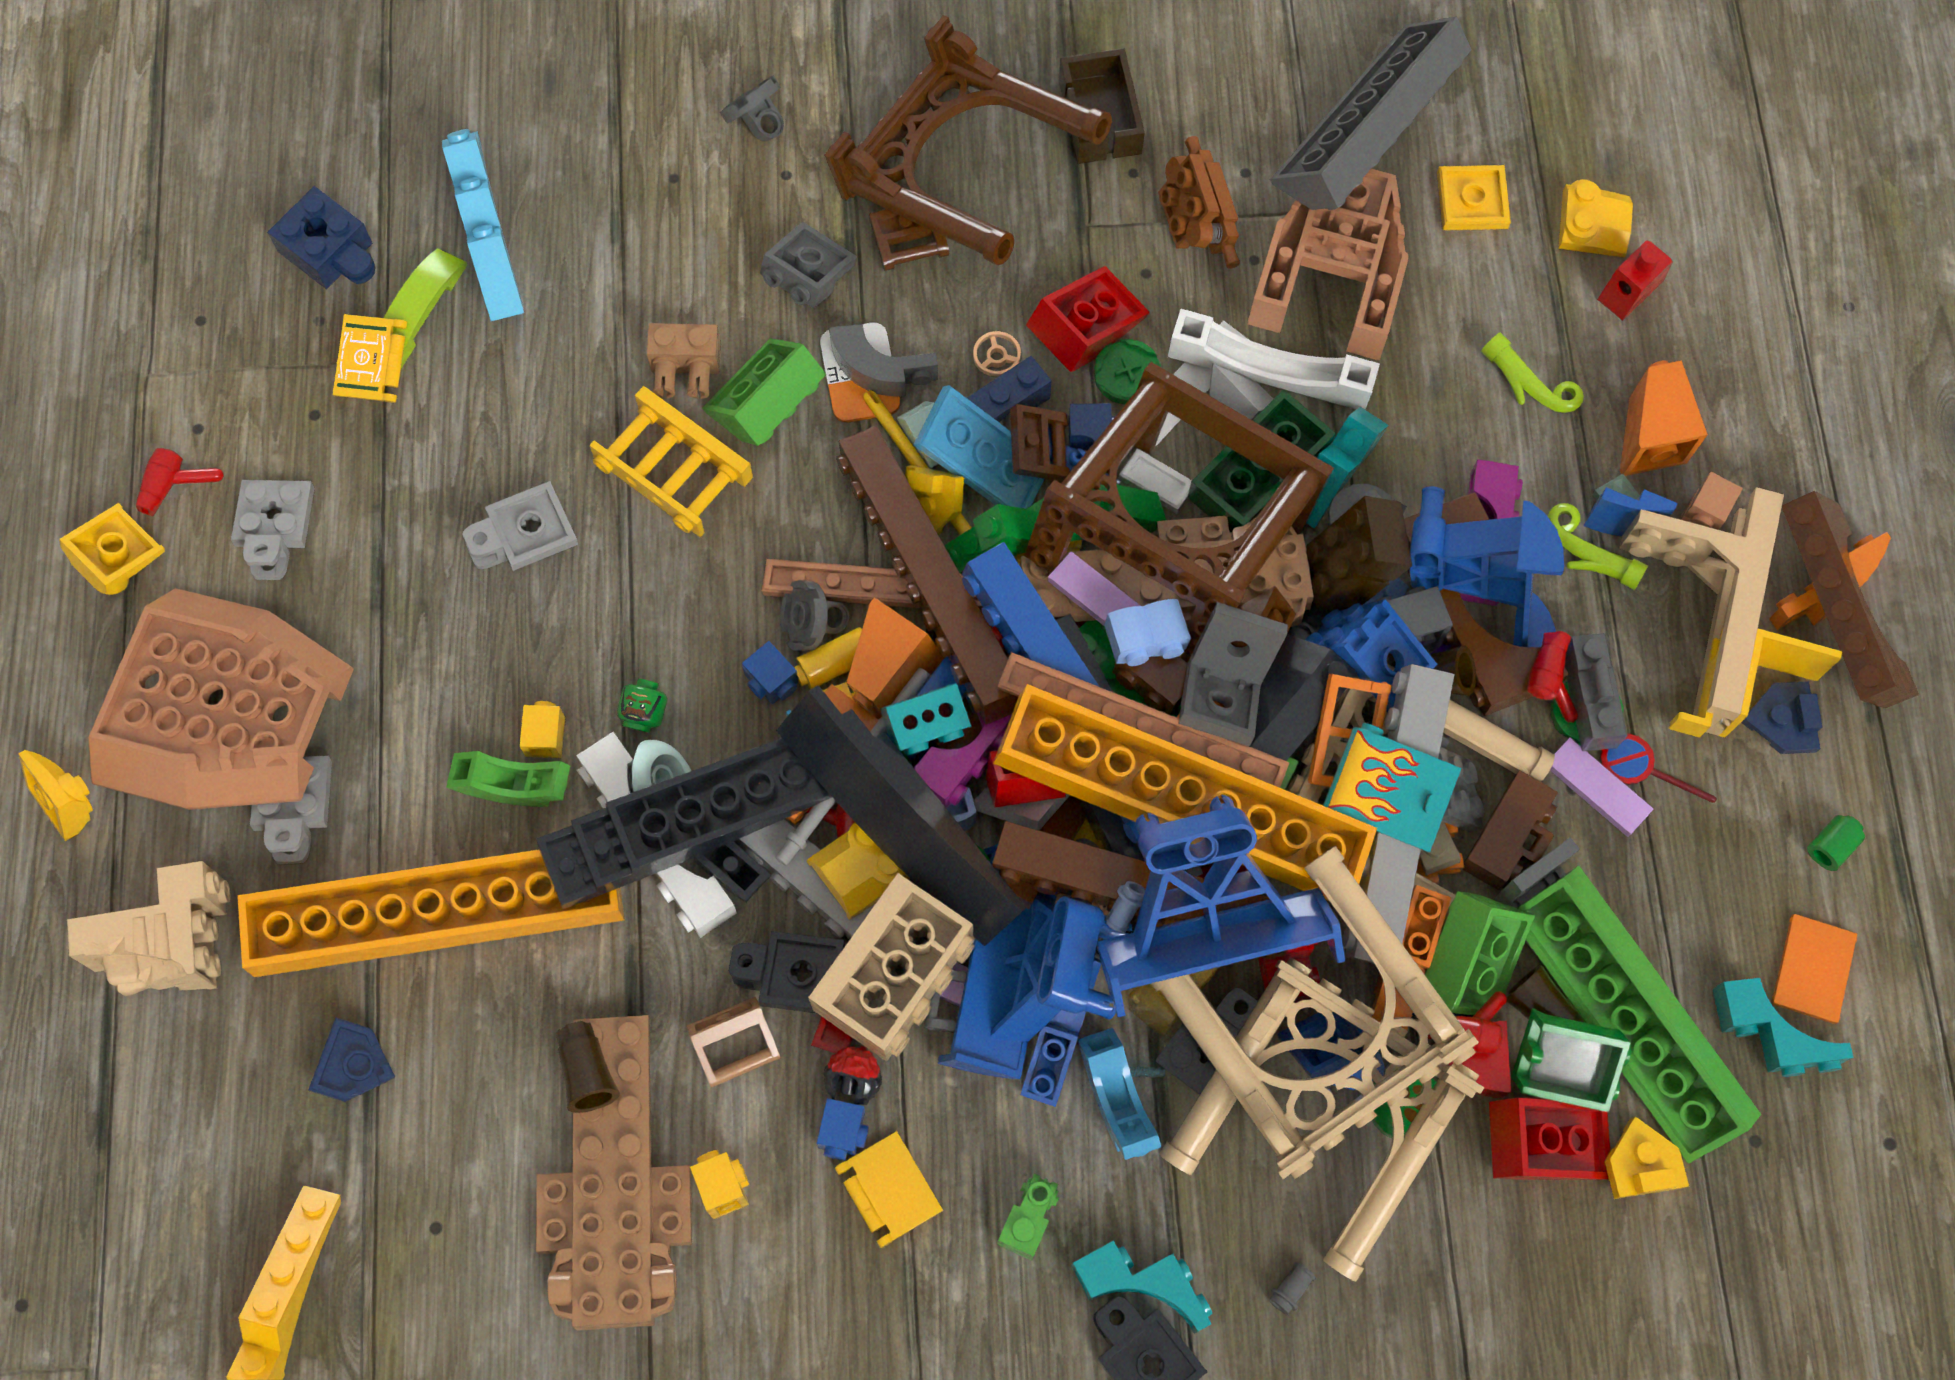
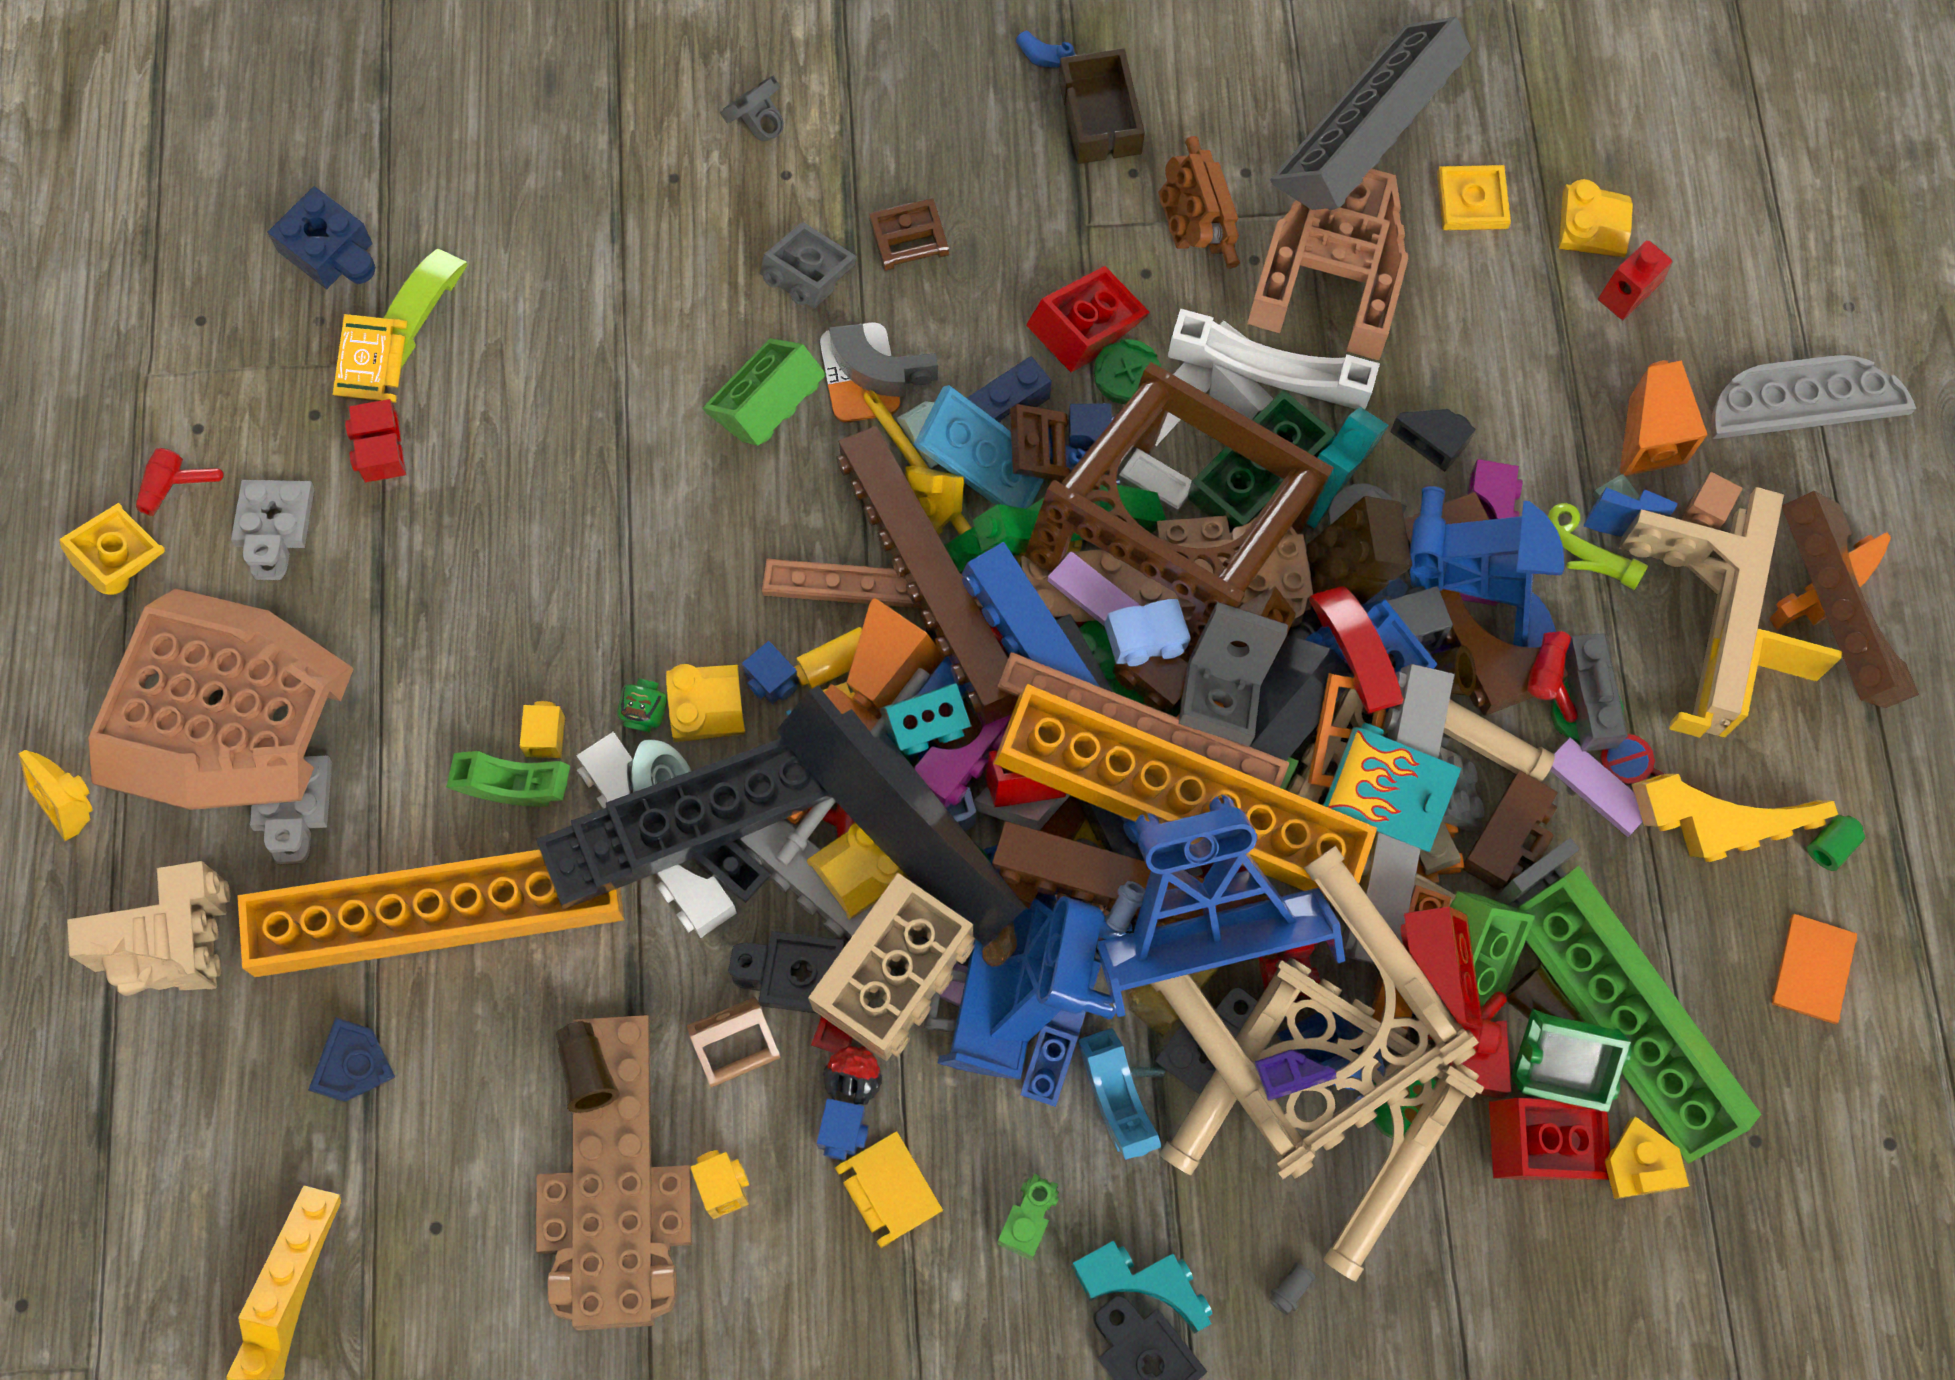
(375, 437): none -> red piece
(482, 224): medium azure arch -> none
(503, 535): light grey plate -> none
(677, 429): yellow fence -> none
(683, 350): medium nougat brick -> none
(704, 702): none -> yellow slope
(805, 615): dark grey tile -> none
(951, 66): reddish brown arch -> none
(996, 349): light nougat piece -> none
(1001, 947): none -> clear orange arm
(1041, 53): none -> blue arm
(1290, 1073): none -> dark purple tile
(1361, 647): none -> red slope
(1434, 434): none -> black slope
(1443, 951): none -> red slope
(1521, 377): lime plant -> none
(1718, 825): none -> yellow arch
(1747, 1011): teal arch -> none
(1787, 718): dark blue plate -> none
(1807, 395): none -> light grey plate

